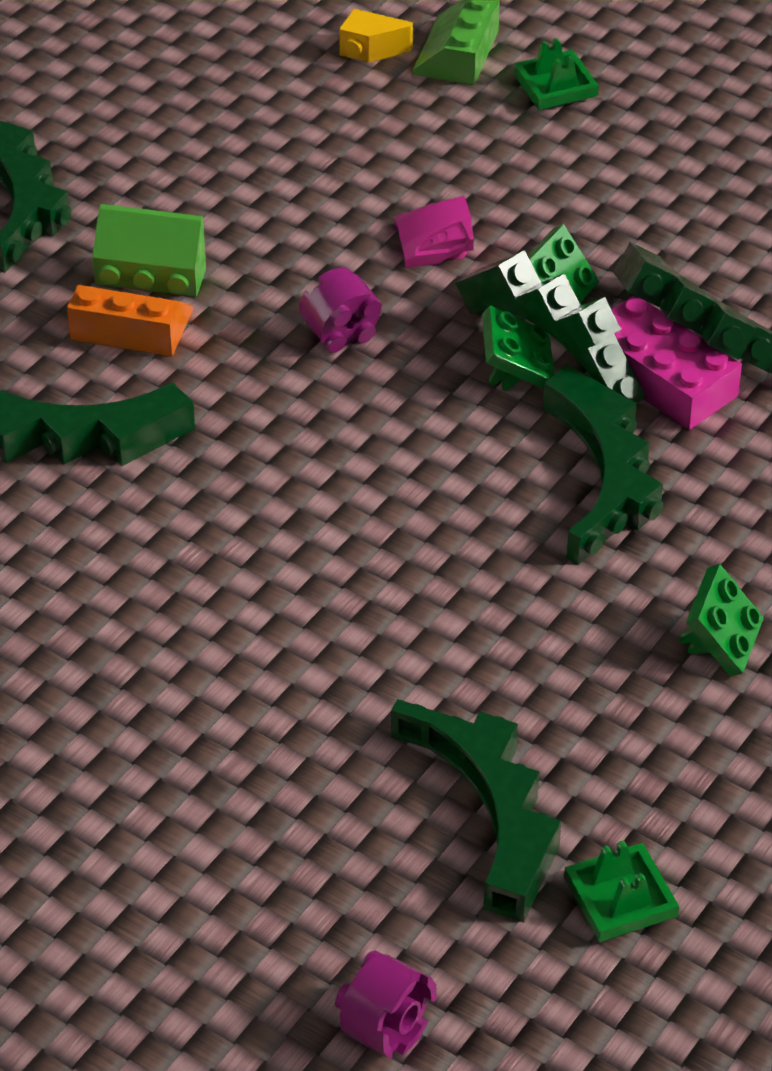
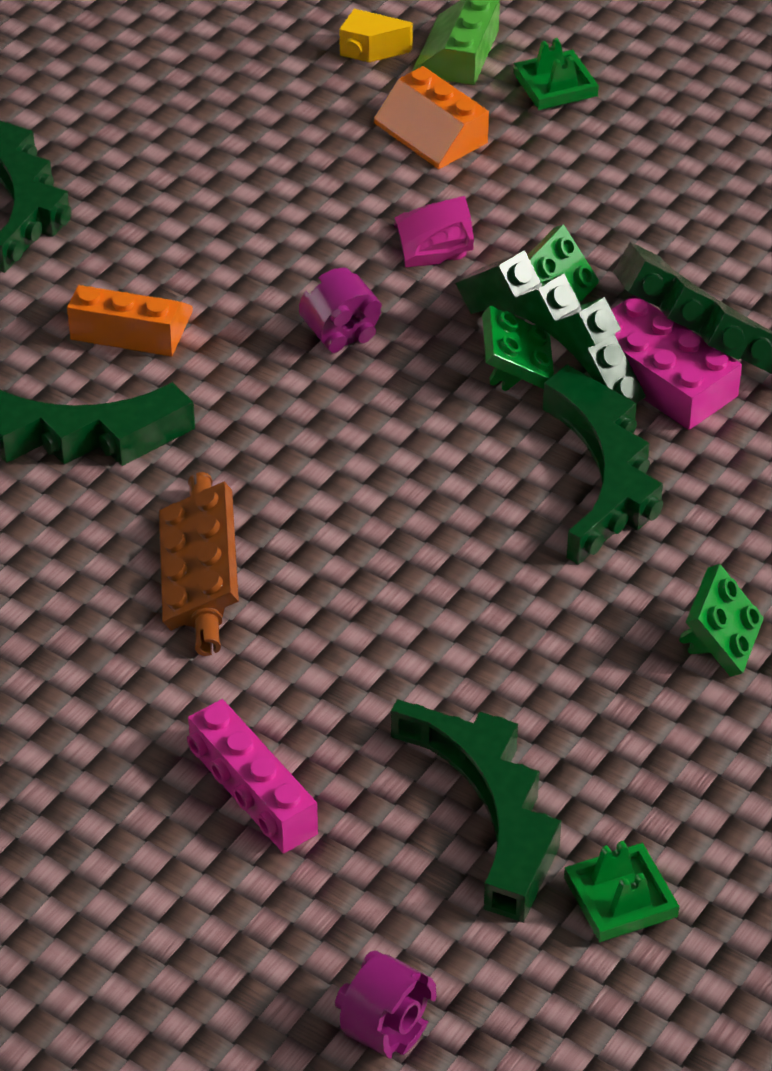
(149, 250): bright green slope -> none
(199, 560): none -> dark orange plate
(253, 776): none -> dark pink brick
(433, 118): none -> orange slope

